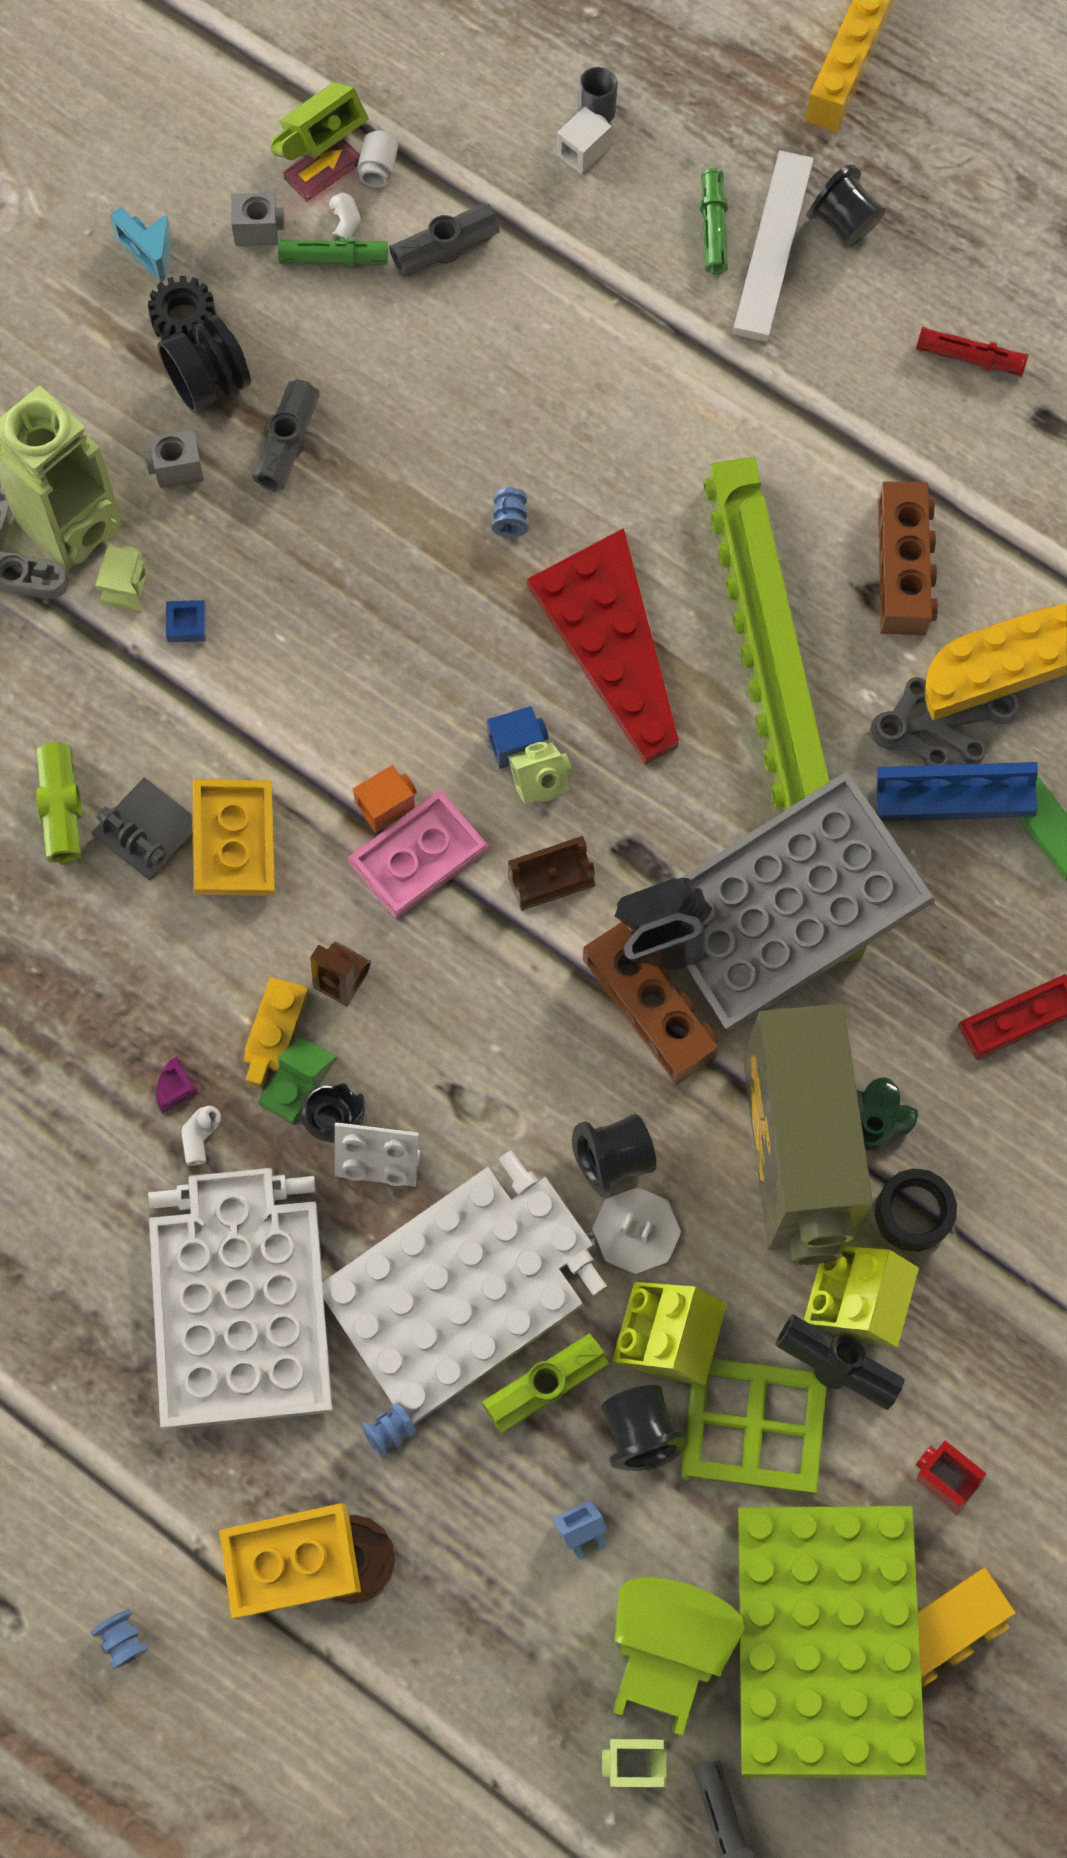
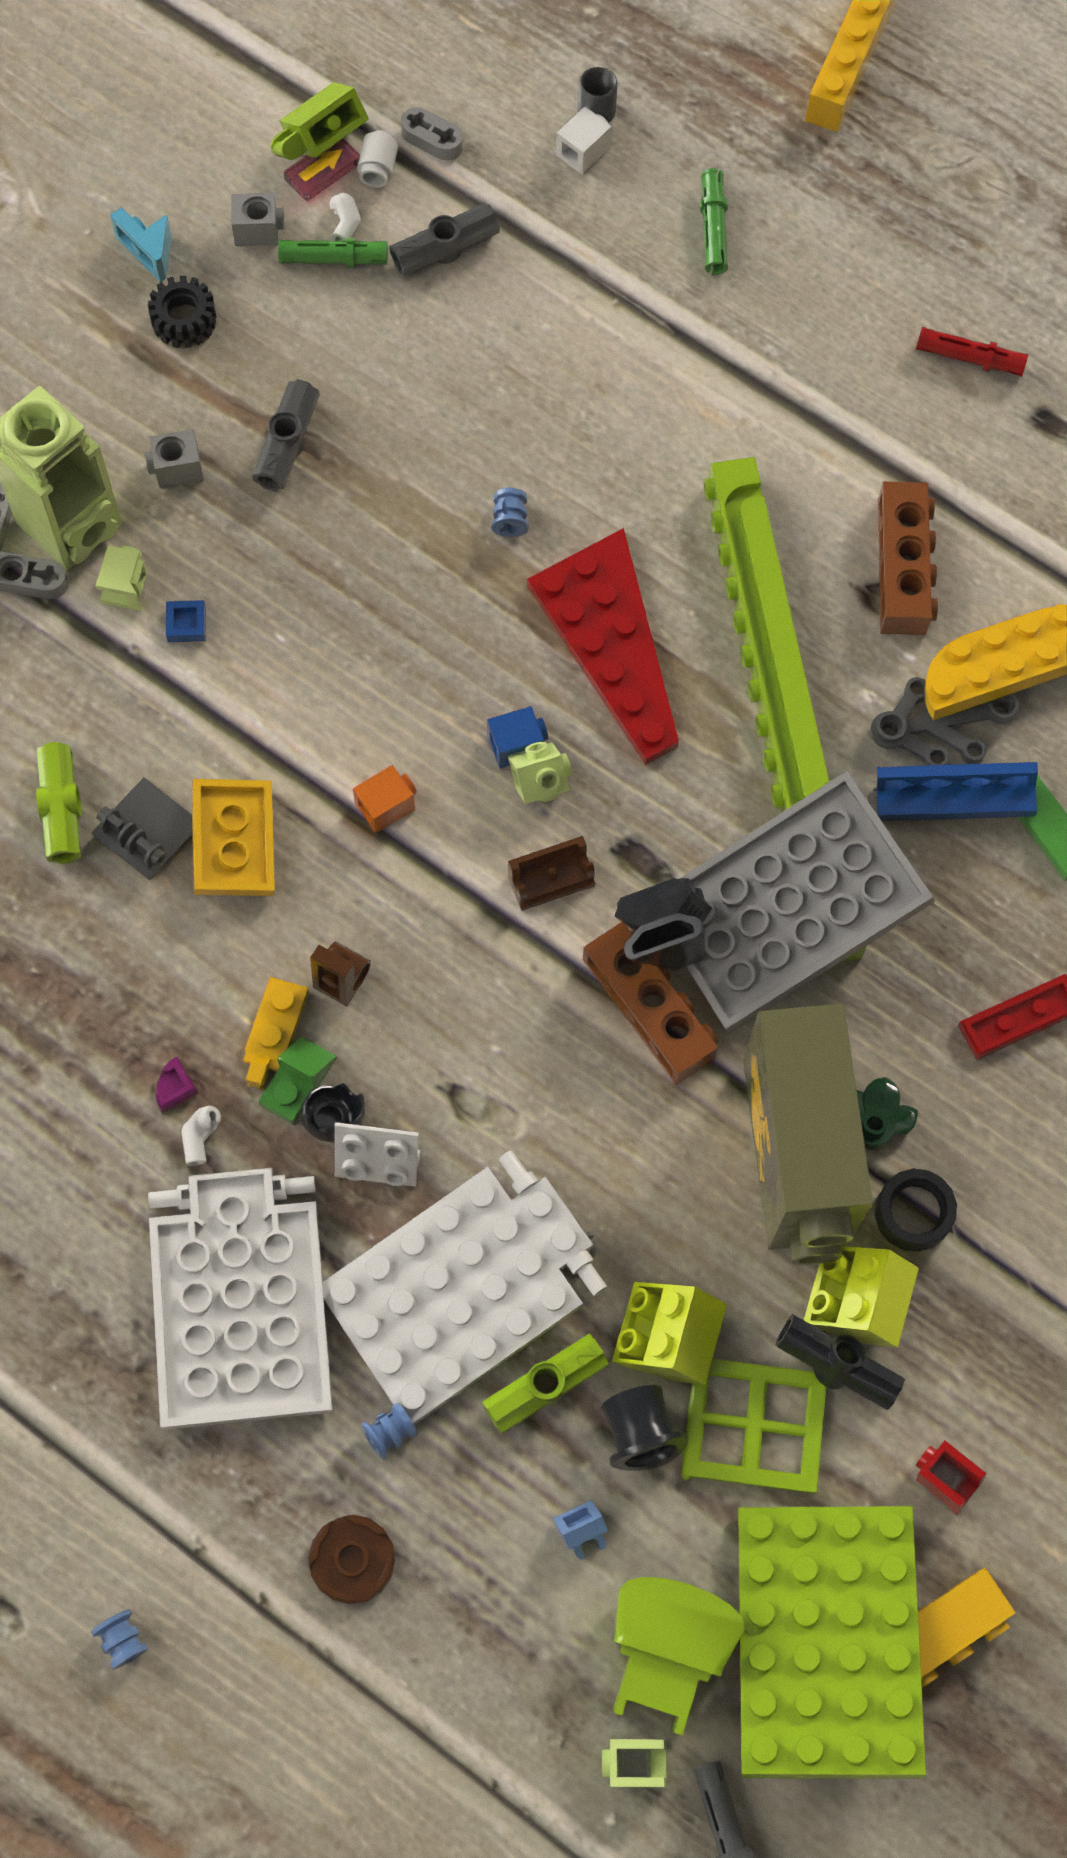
(209, 361): black wheel -> none
(289, 1561): yellow plate -> none
(418, 854): bright pink tile -> none
(431, 134): none -> light grey beam
(613, 1152): black piece -> none
(636, 1231): white piece -> none
(773, 246): white tile -> none
(847, 207): black piece -> none

